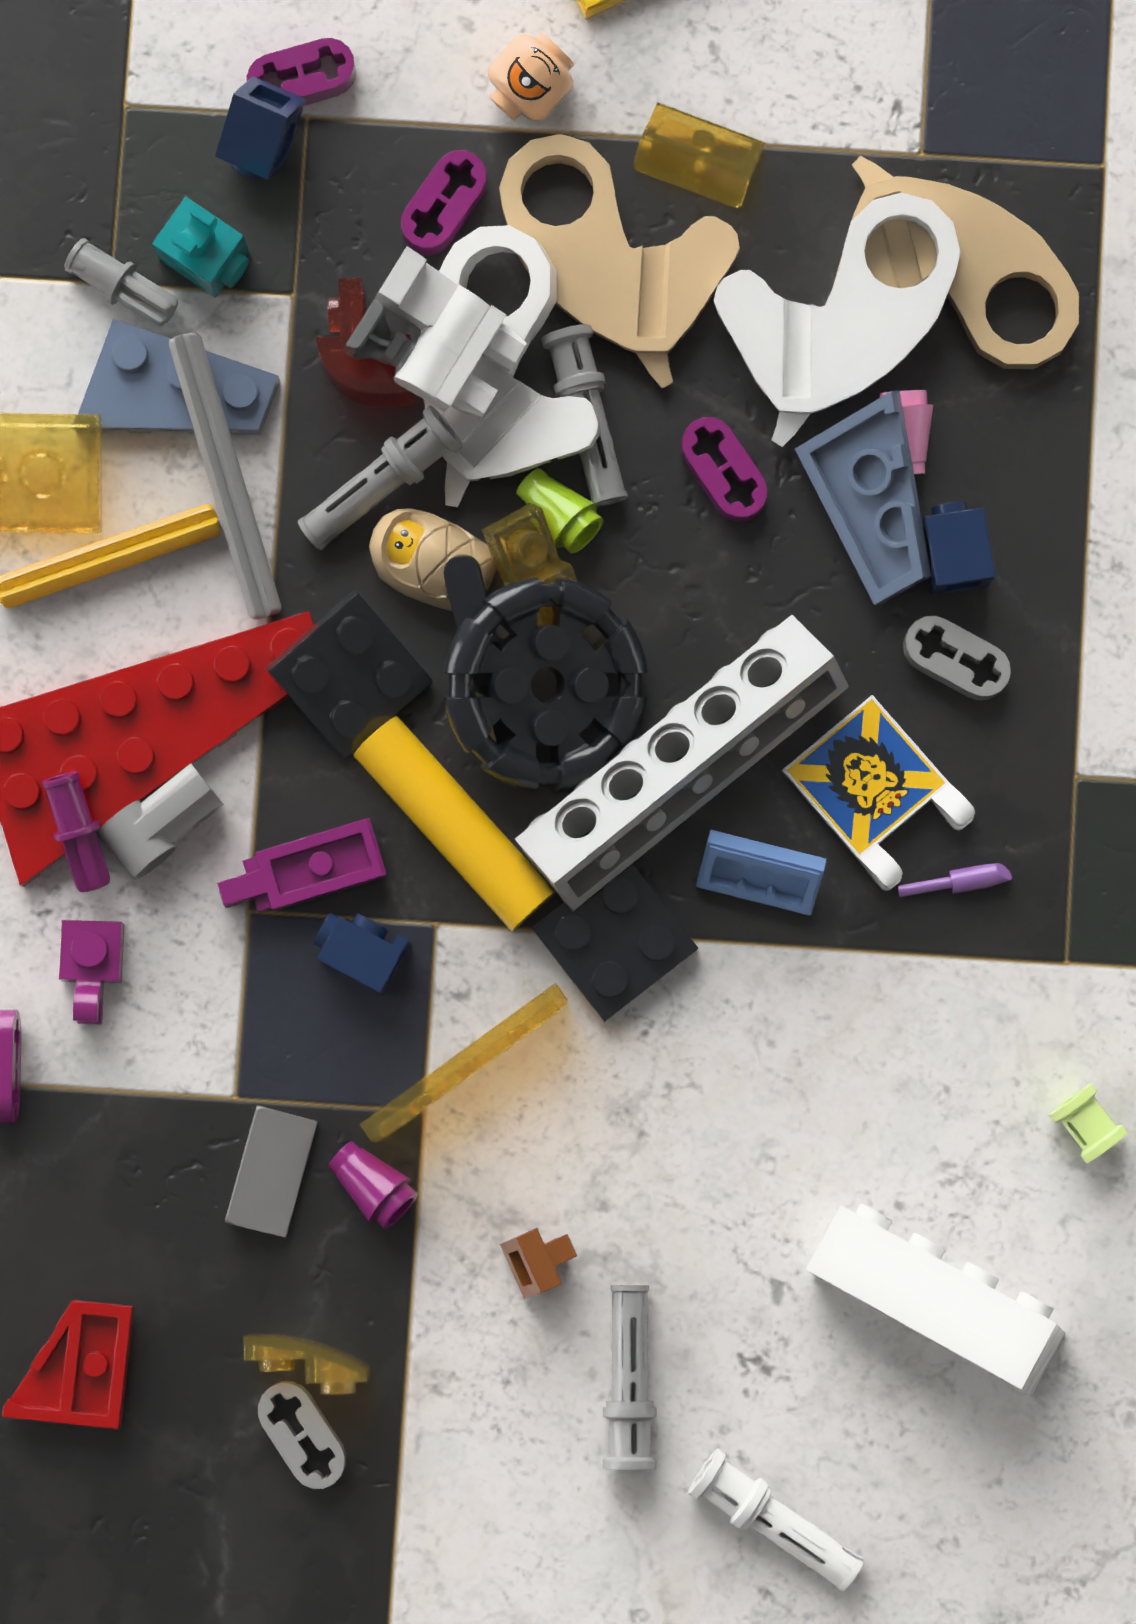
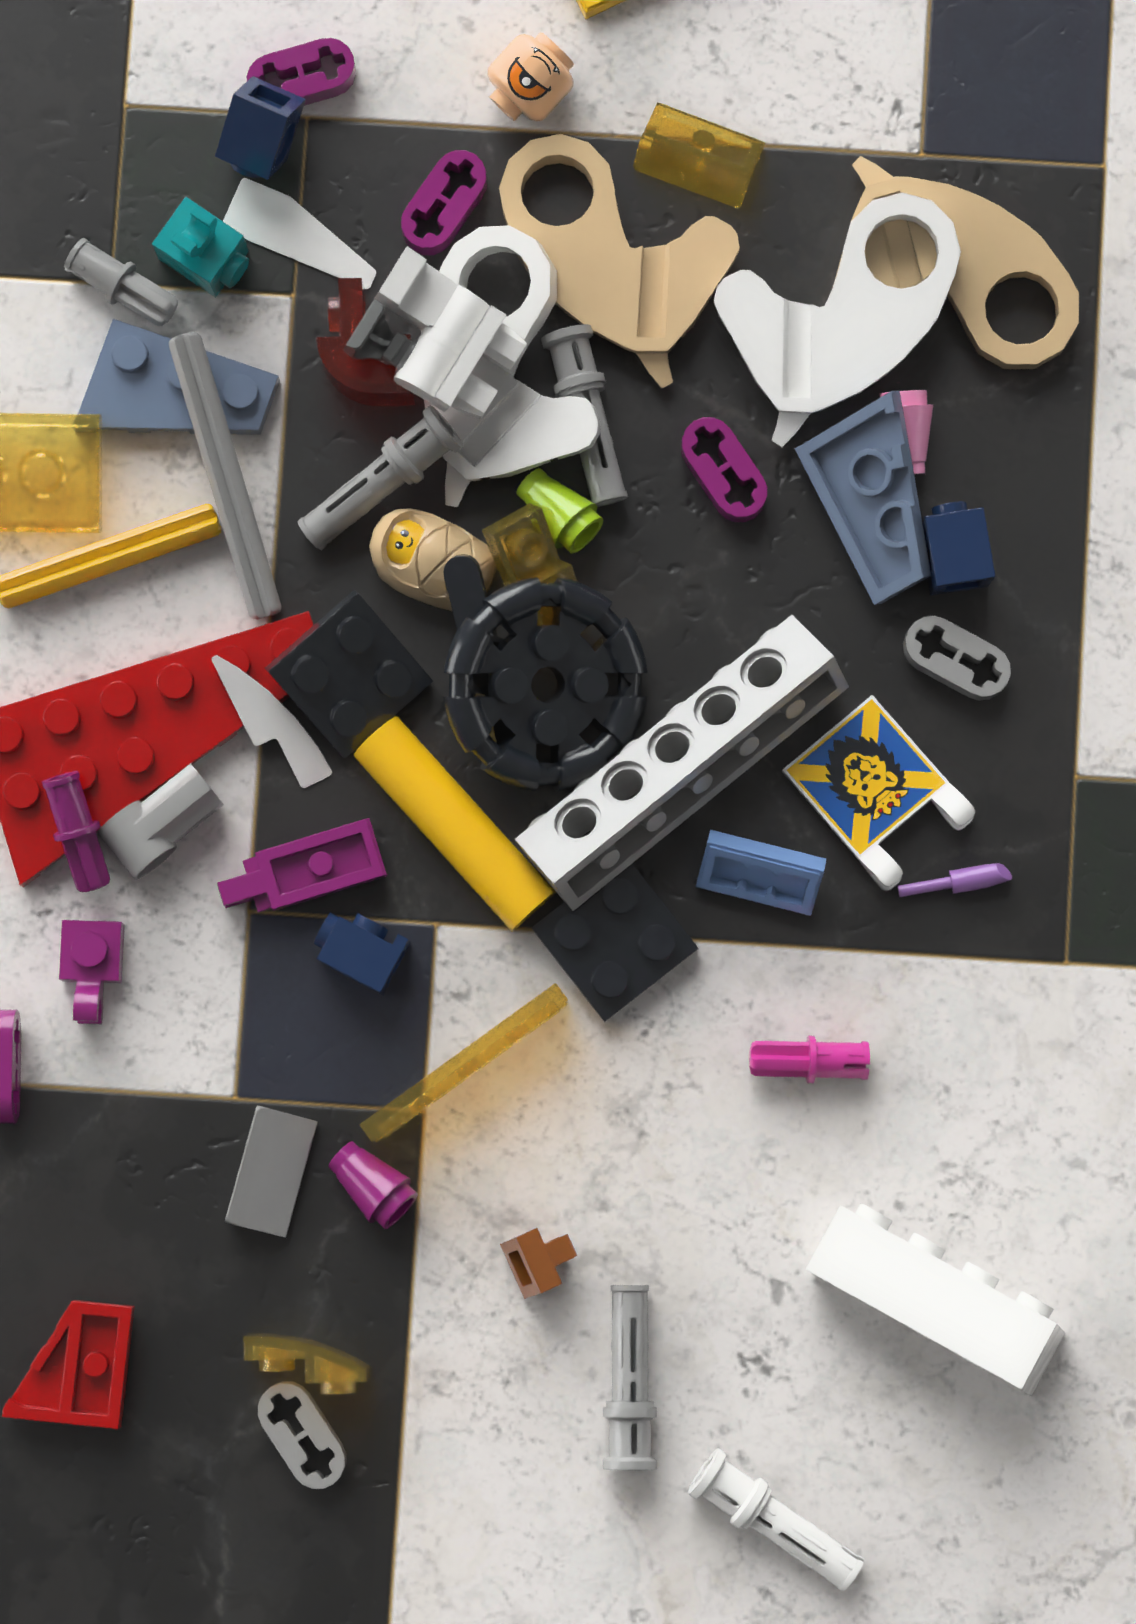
(268, 719): none -> white sticker
(288, 229): none -> white sticker
(810, 1059): none -> dark pink axle
(1088, 1123): yellowish green bush -> none

